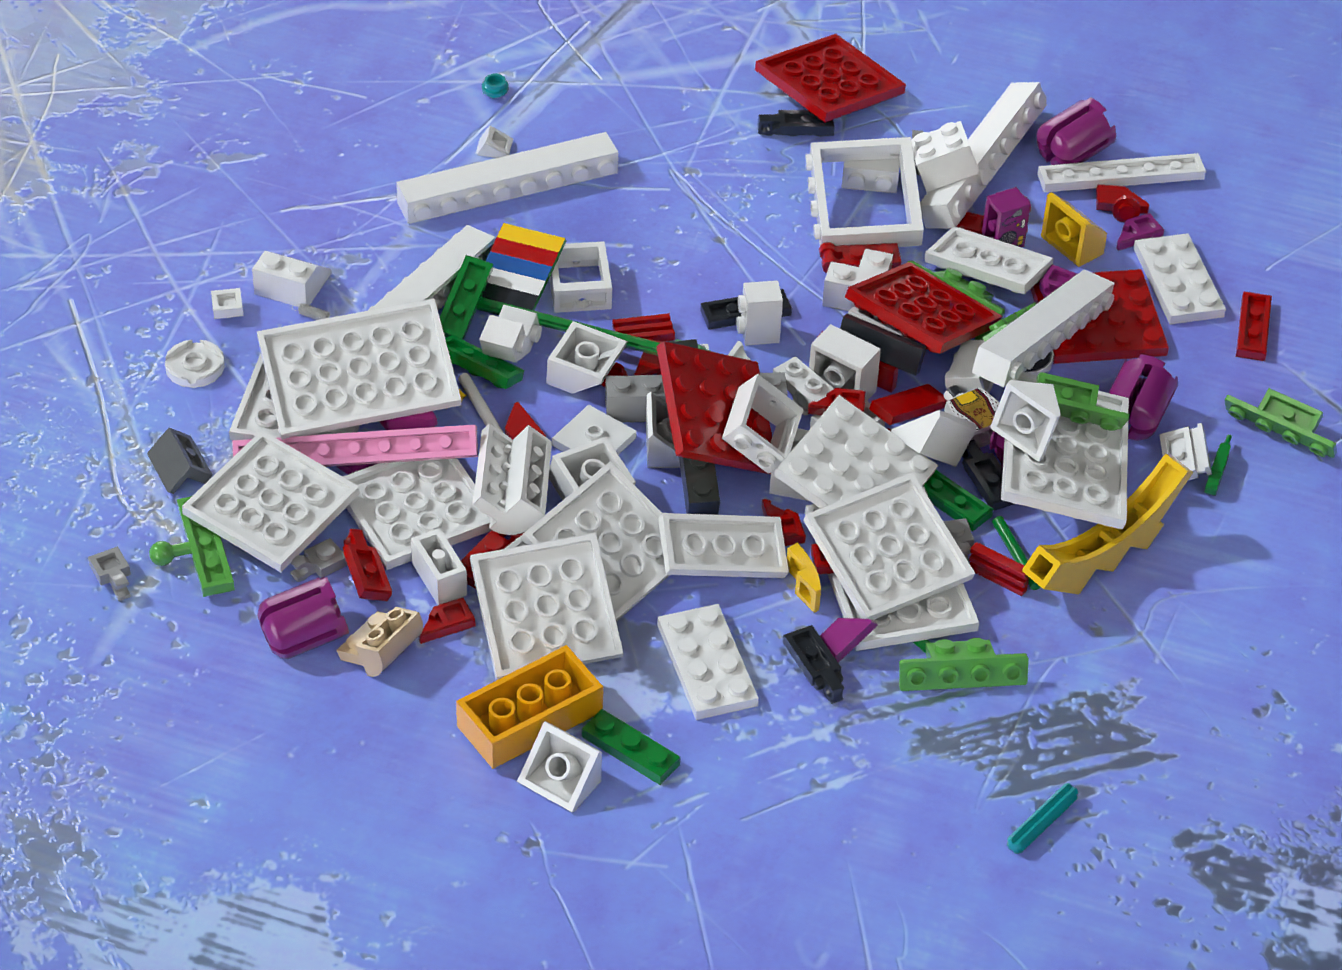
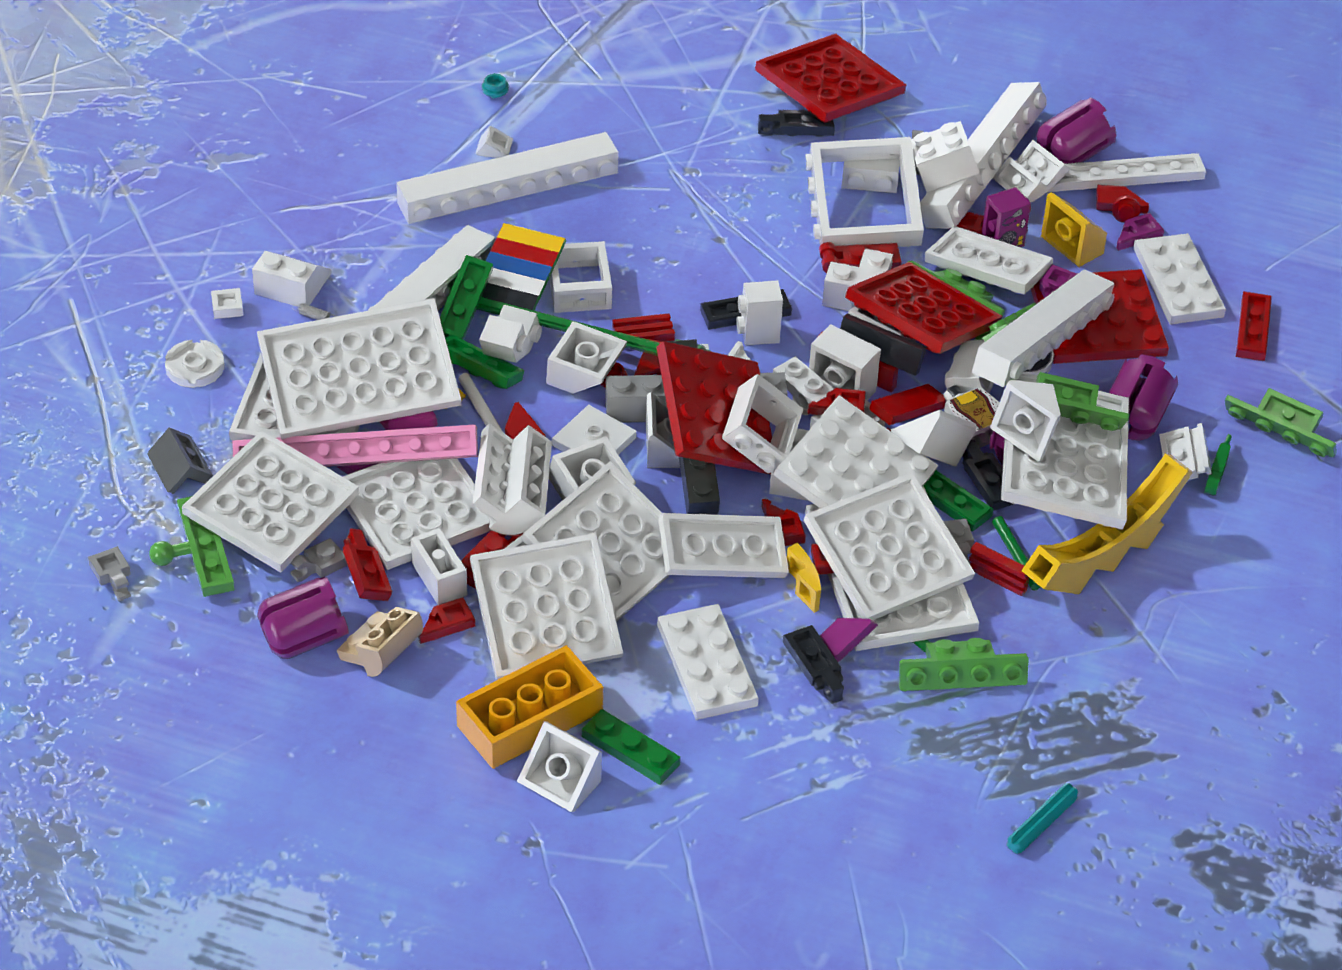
(1032, 172): none -> white slope

